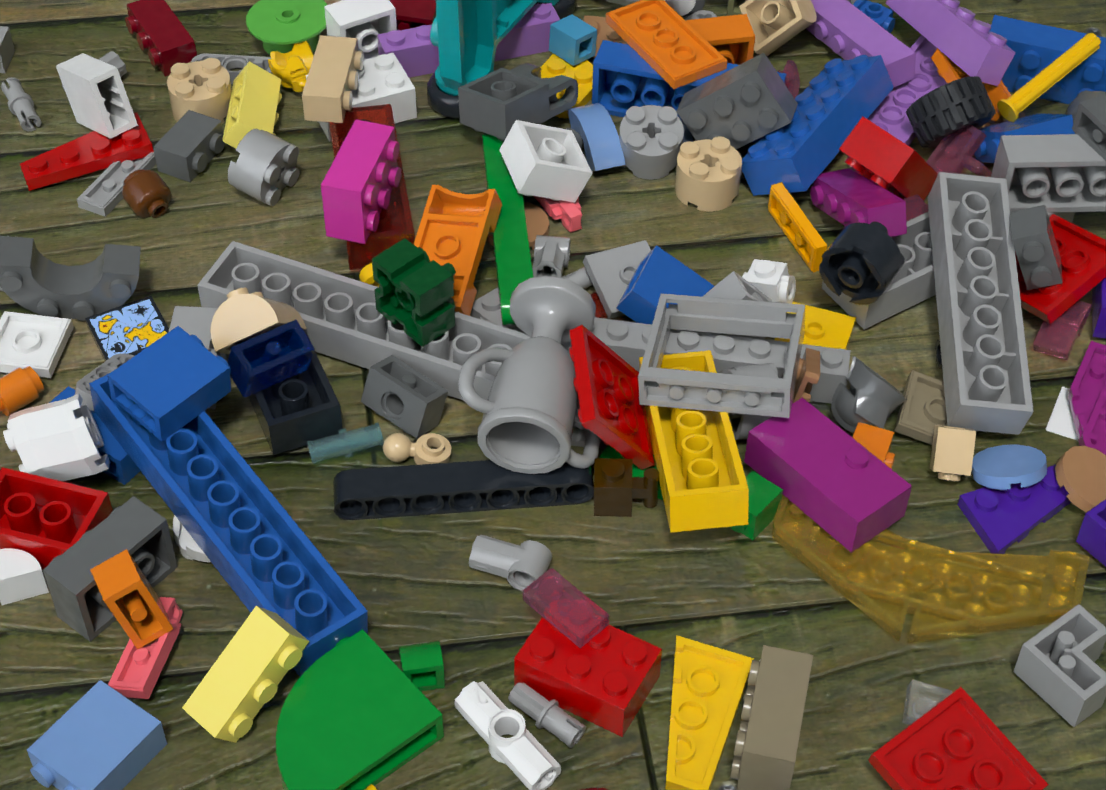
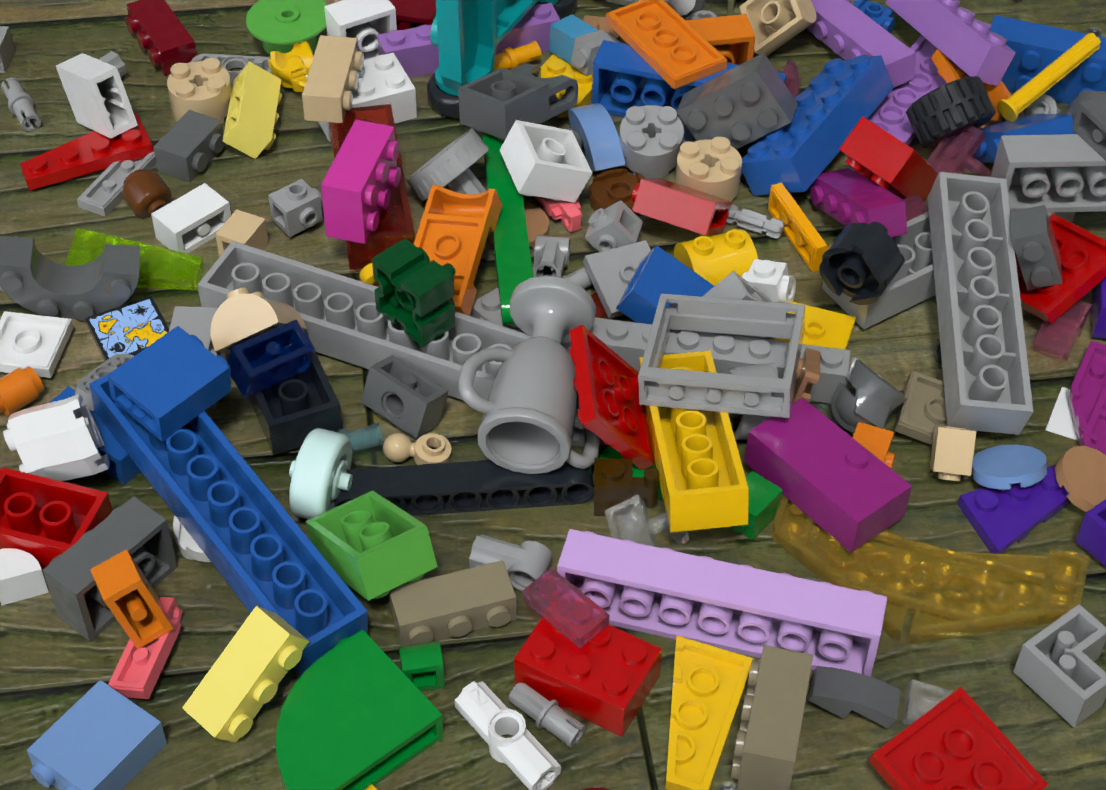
(158, 266): none -> clear neon green wing
(191, 219): none -> white brick
(244, 229): none -> tan brick
(264, 166): light grey brick -> none
(296, 207): none -> light grey brick
(319, 473): none -> light aqua wheel
(373, 544): none -> bright green brick
(451, 167): none -> light grey piece
(453, 604): none -> dark tan brick
(515, 57): none -> light orange pin
(586, 49): none -> light grey brick
(612, 187): none -> reddish brown tile
(613, 227): none -> light grey brick
(631, 522): none -> clear plate
(681, 206): none -> brick
(717, 255): none -> yellow brick
(724, 602): none -> lavender brick
(755, 222): none -> light grey axle
(847, 690): none -> dark grey slope
(1043, 105): none -> light grey plate

